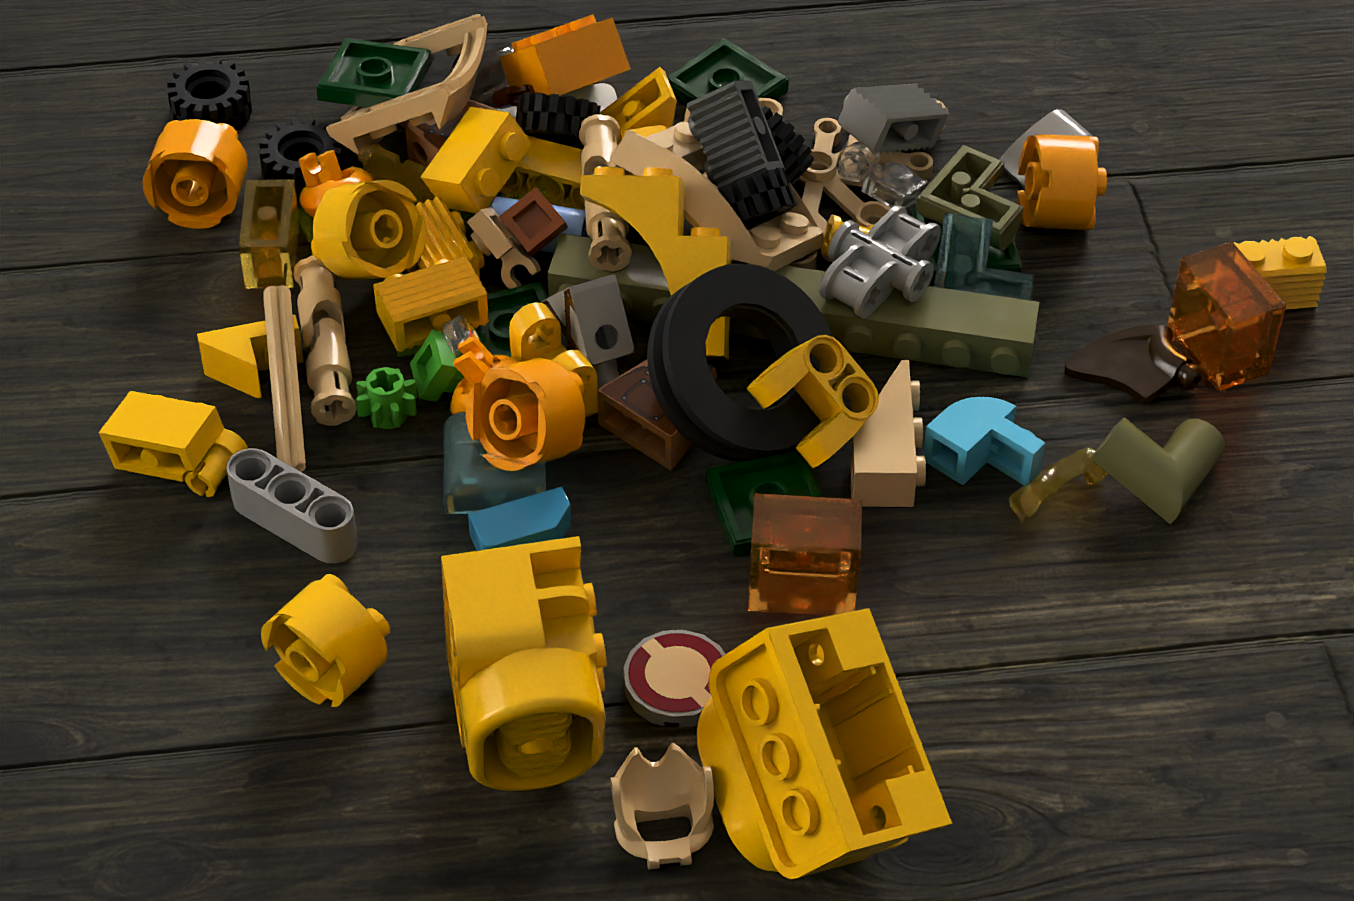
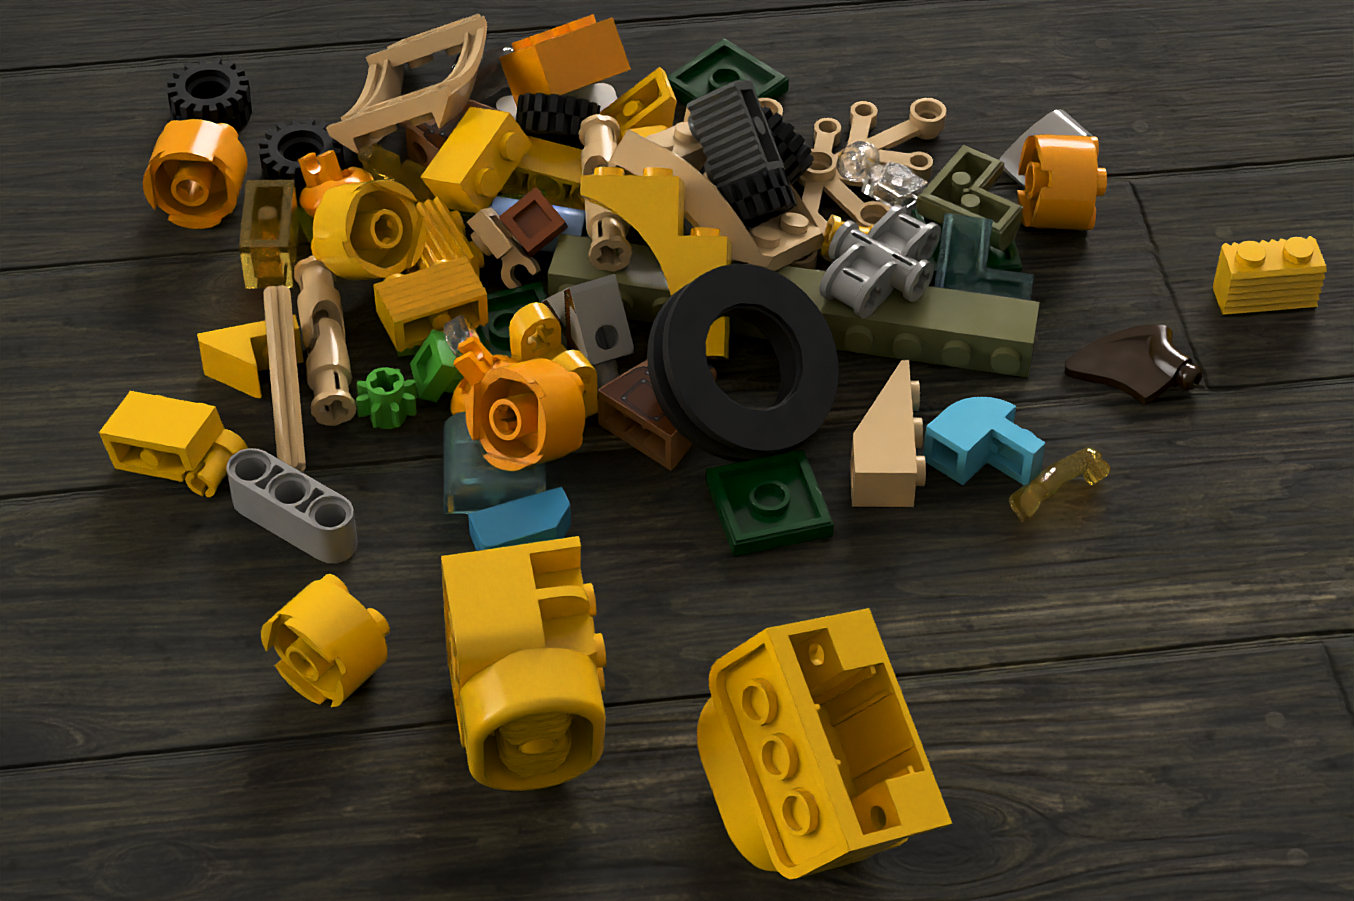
(372, 73): dark green tile -> none
(508, 96): reddish brown pin -> none
(663, 791): tan helmet -> none
(670, 676): tile -> none
(805, 554): clear orange container -> none
(821, 392): yellow piece -> none
(893, 117): light grey brick -> none
(1161, 475): olive brick -> none
(1225, 316): clear orange container -> none

